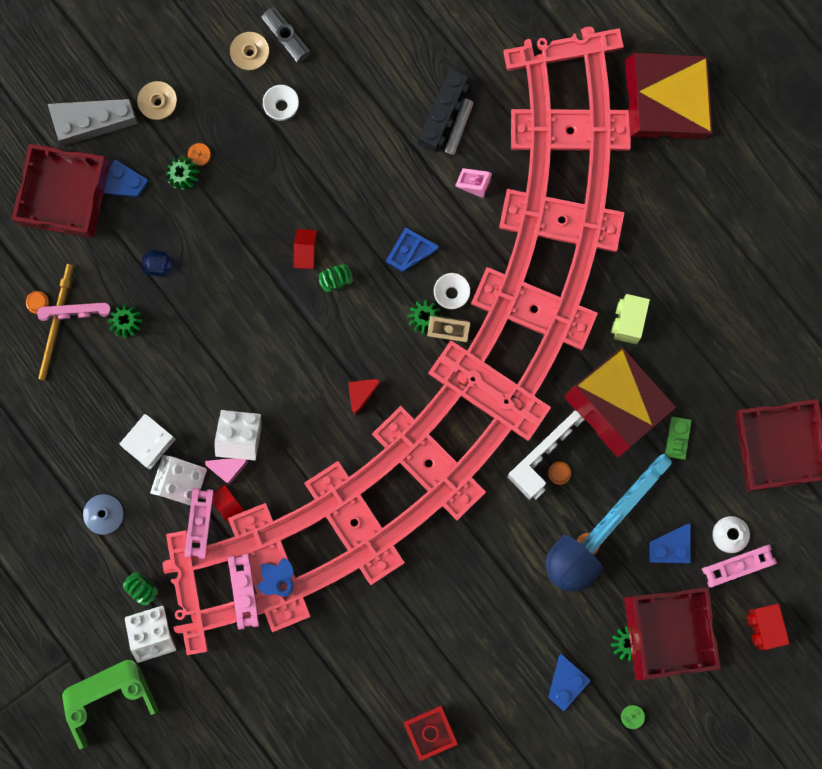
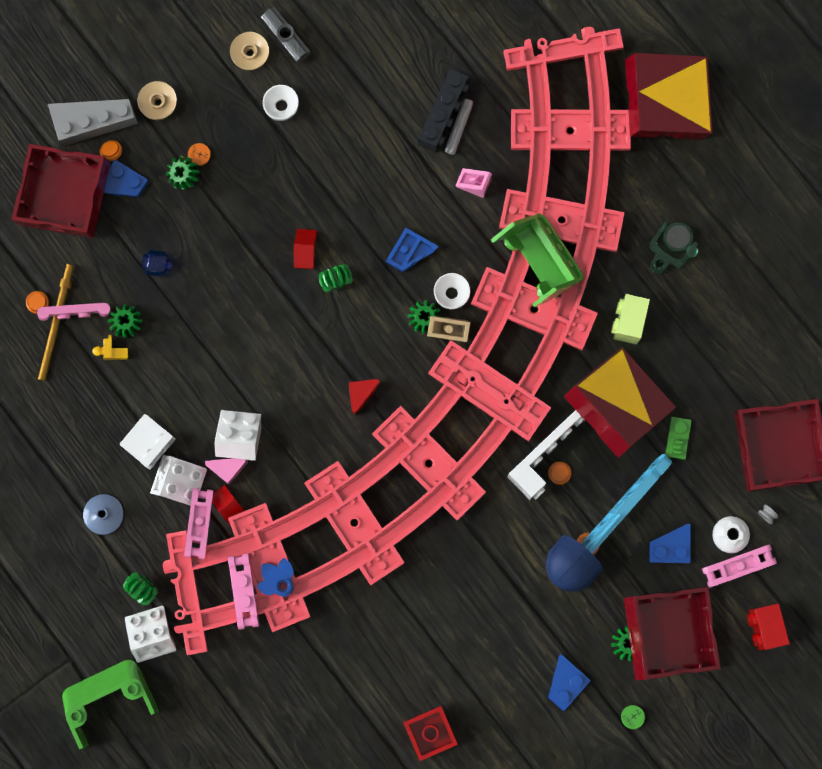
(110, 353): none -> yellow piece
(111, 150): none -> orange piece
(544, 253): none -> bright green windscreen
(676, 239): none -> clear green piece
(768, 514): none -> light grey bush

